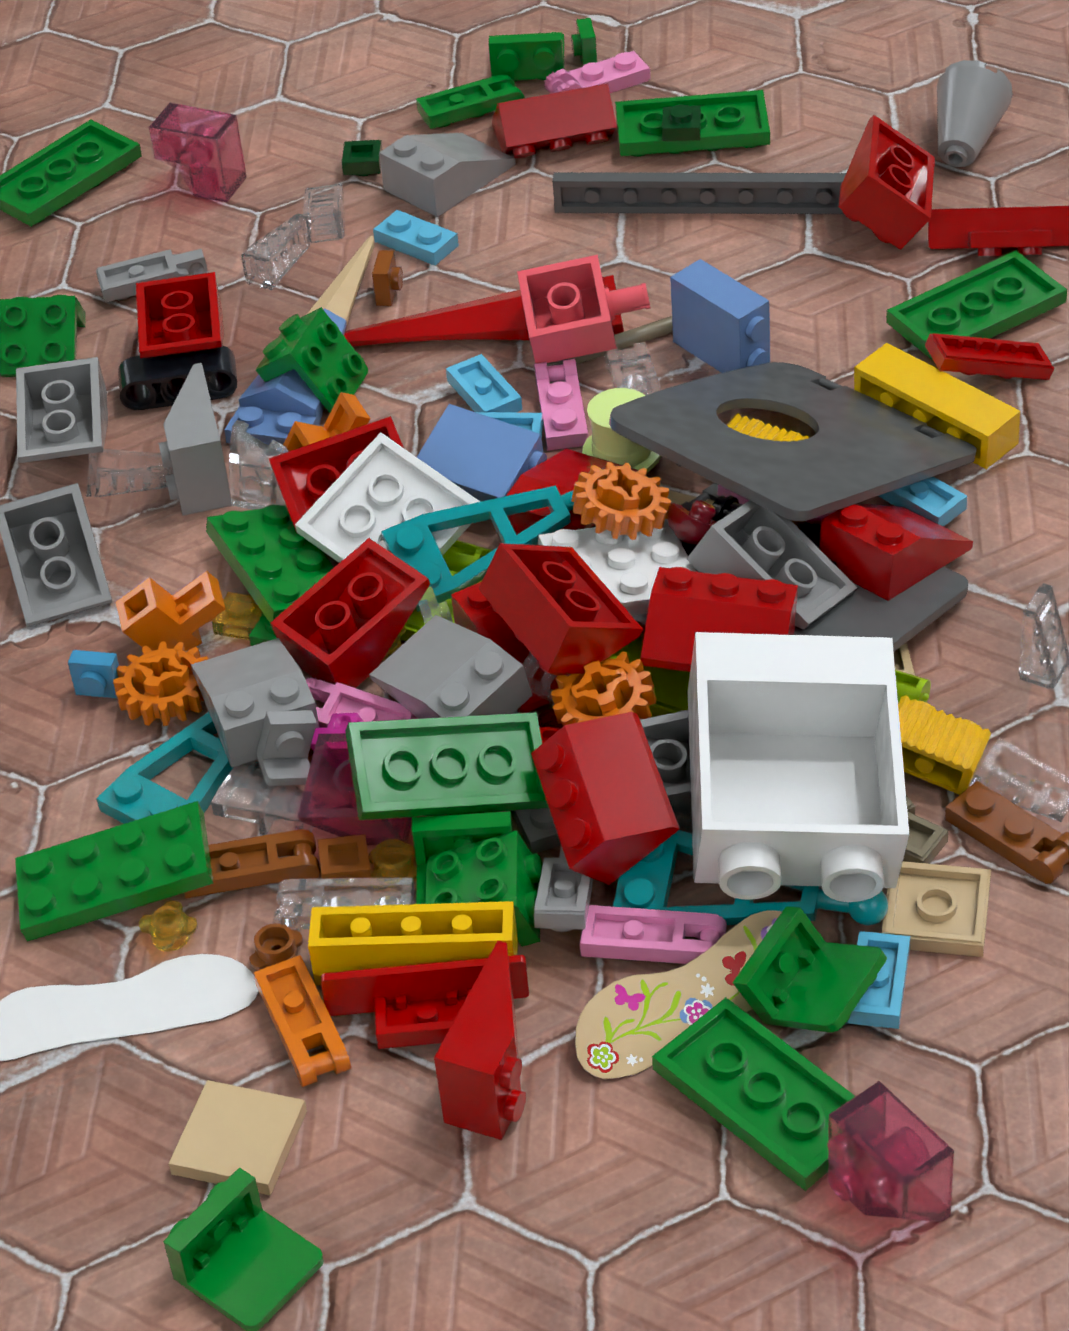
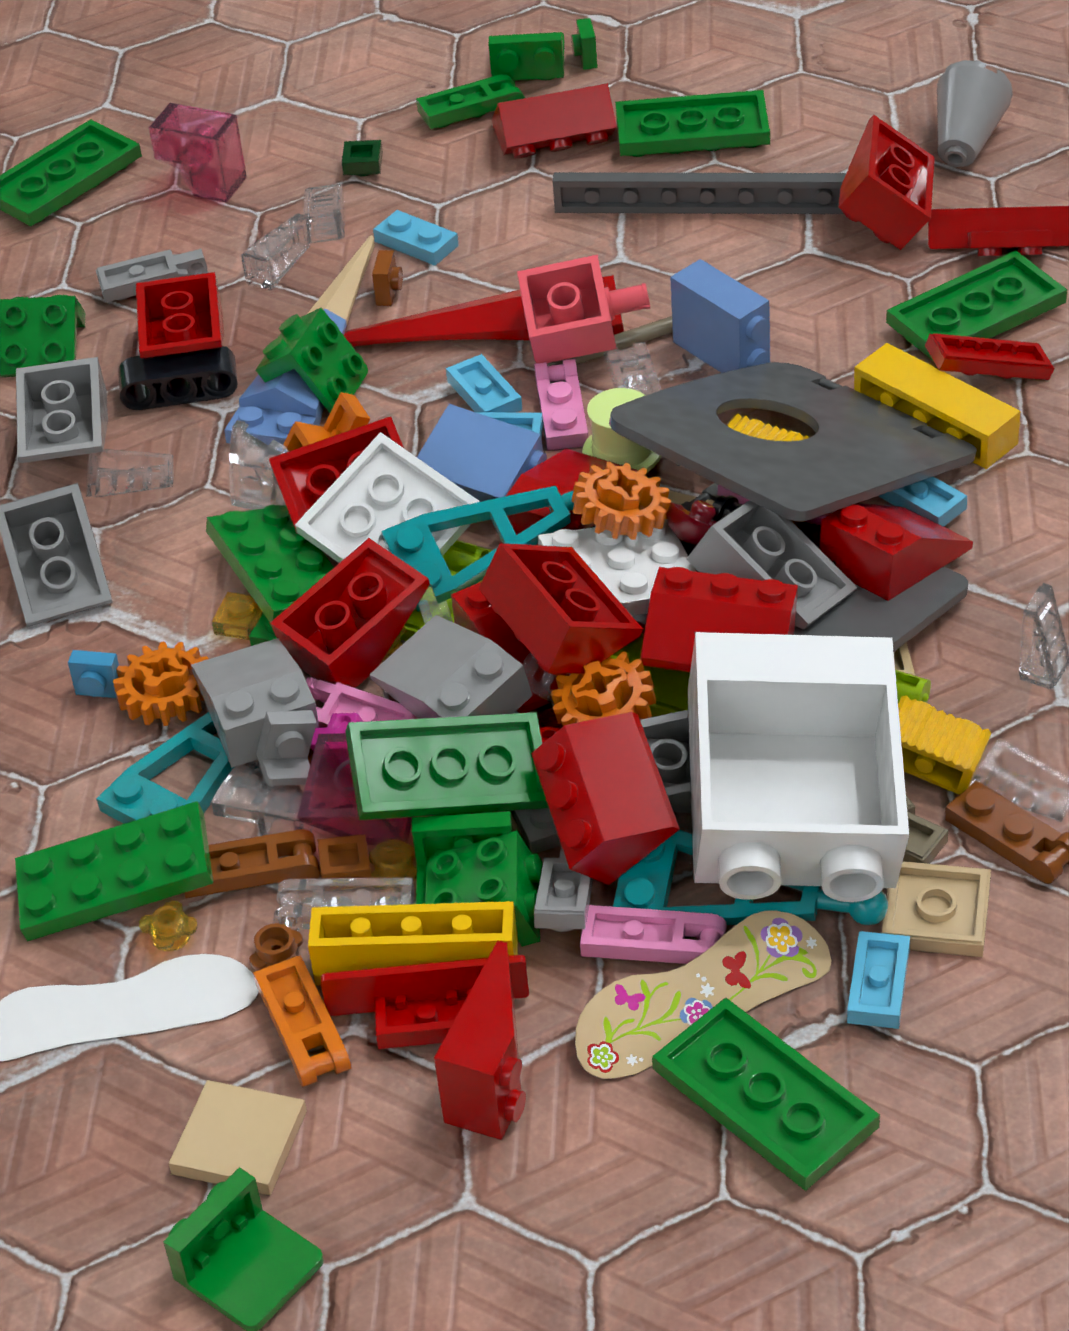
(154, 615): orange brick -> none
(194, 449): light grey slope -> none
(439, 169): light grey slope -> none
(619, 72): bright pink hinge -> none
(681, 123): dark green plate -> none
(803, 979): green bracket -> none
(888, 1159): clear pink slope -> none

